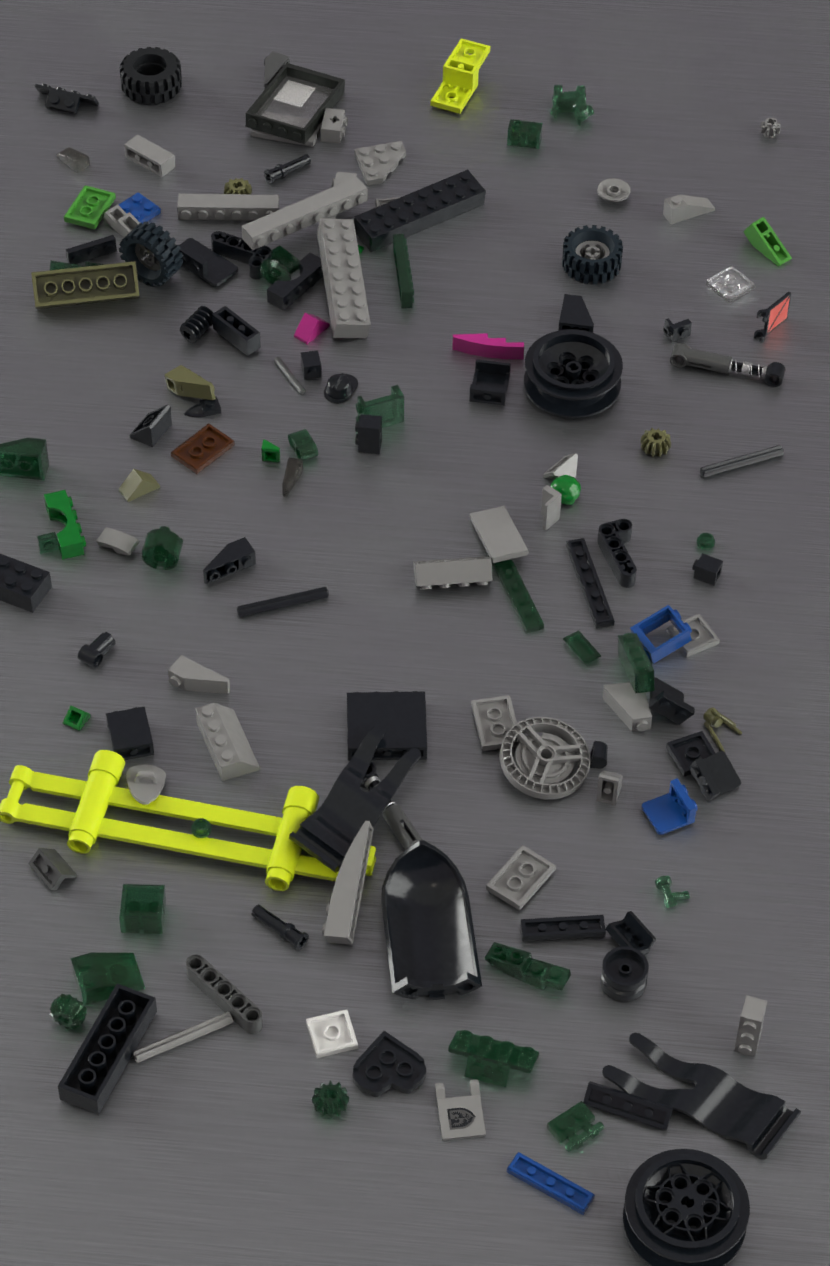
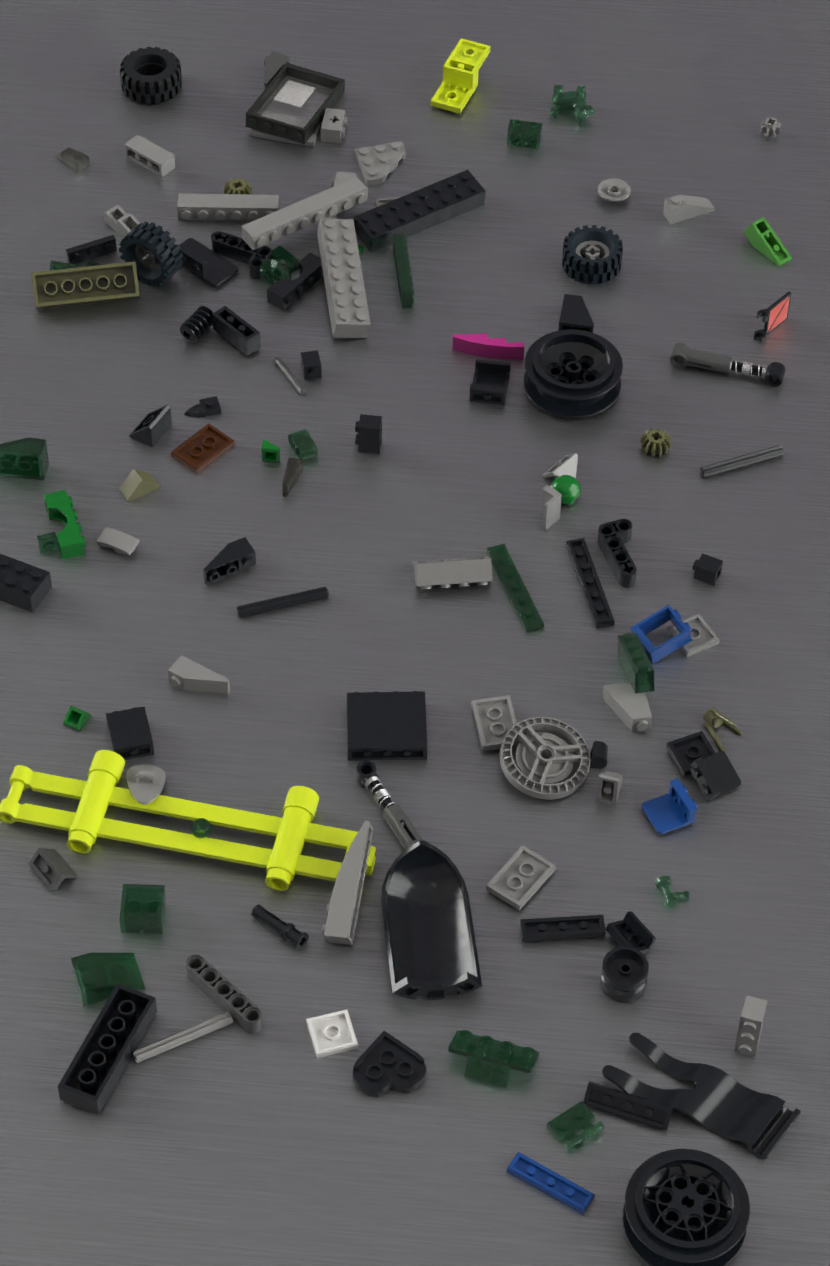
(64, 100): black bracket -> none
(68, 1011): clear green gear -> none
(89, 207): bright green plate -> none
(94, 653): black piece -> none
(140, 208): blue plate -> none
(162, 548): clear green brick -> none
(188, 384): olive slope -> none
(226, 741): light grey slope -> none
(281, 171): black pin -> none
(310, 328): dark pink slope -> none
(330, 1099): clear green gear -> none
(338, 820): black flag -> none
(340, 388): black piece -> none
(389, 407): clear green panel -> none
(461, 1115): light grey flag -> none
(498, 534): light grey tile -> none
(523, 967): clear green slope -> none
(582, 647): clear green tile -> none
(669, 702): black bracket -> none
(678, 330): black bracket -> none
(705, 541): clear green plate -> none
(730, 284): clear plate -> none

